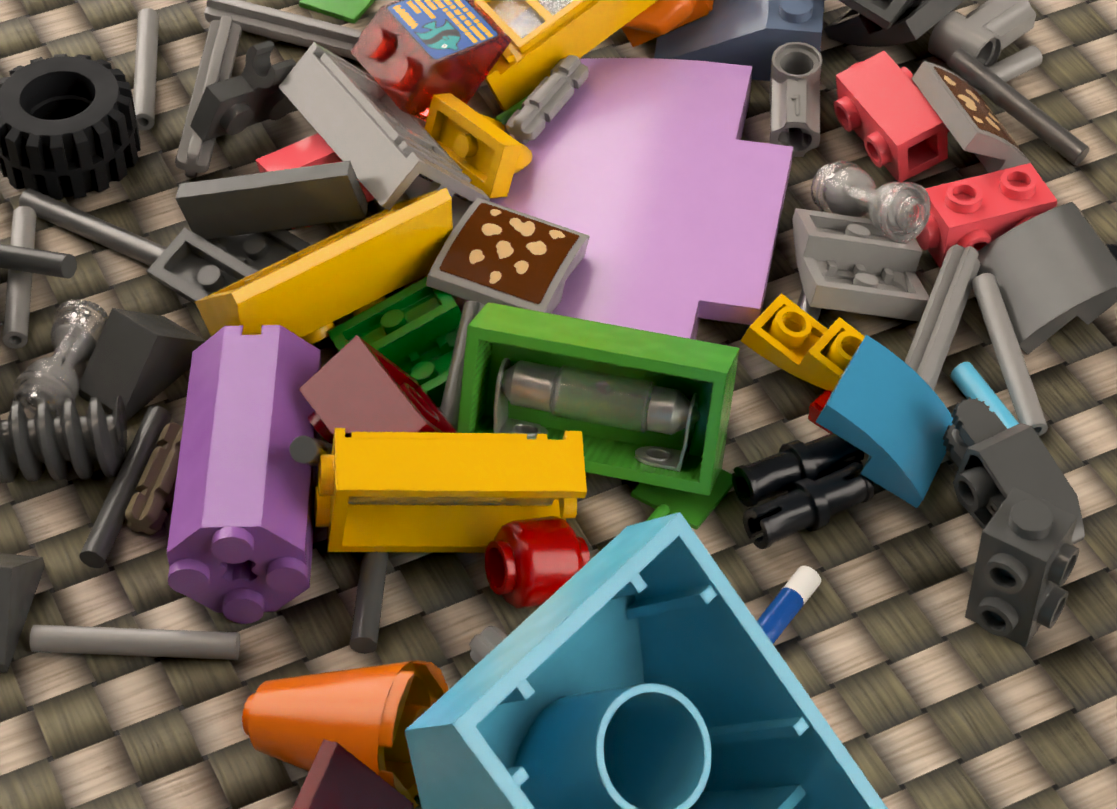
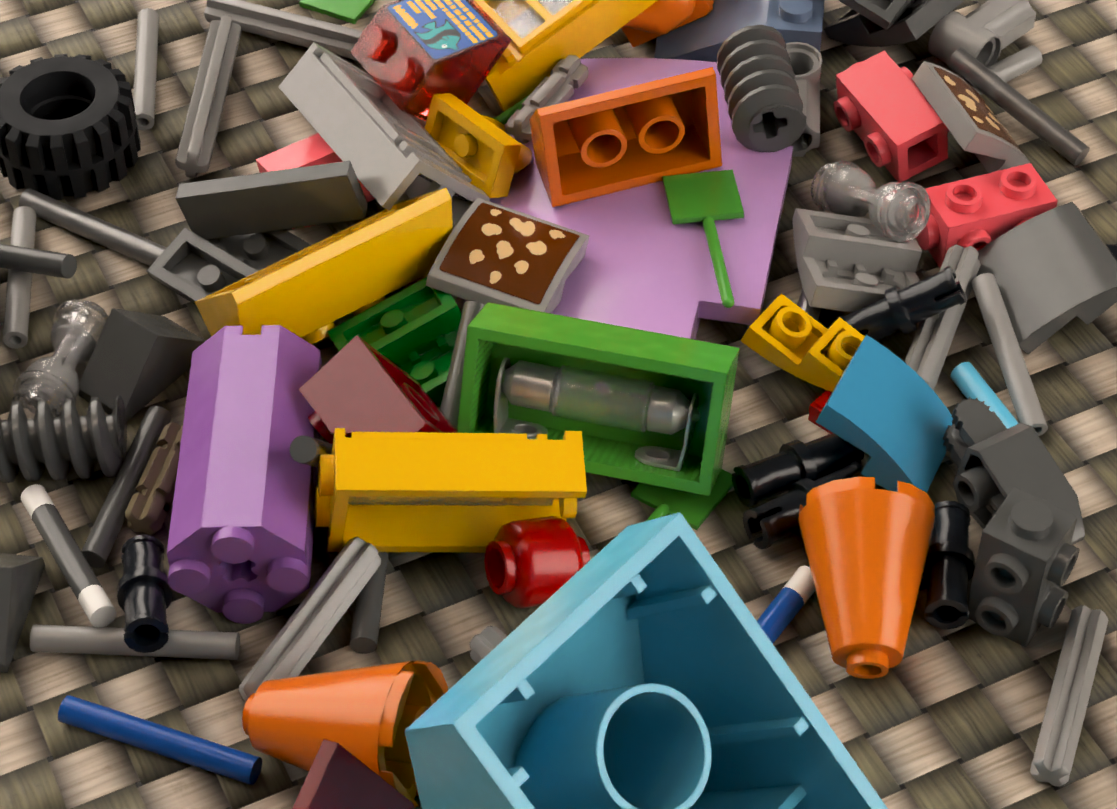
(68, 556): none -> dark grey bar
(144, 594): none -> black pin
(160, 739): none -> blue bar
(244, 99): dark grey plate -> none
(315, 616): none -> light grey axle
(627, 137): none -> orange slope
(705, 199): none -> bright green piece
(760, 89): none -> dark grey piece
(866, 567): none -> orange cone
(907, 306): none -> black pin
(948, 566): none -> black pin
(1069, 696): none -> light grey axle

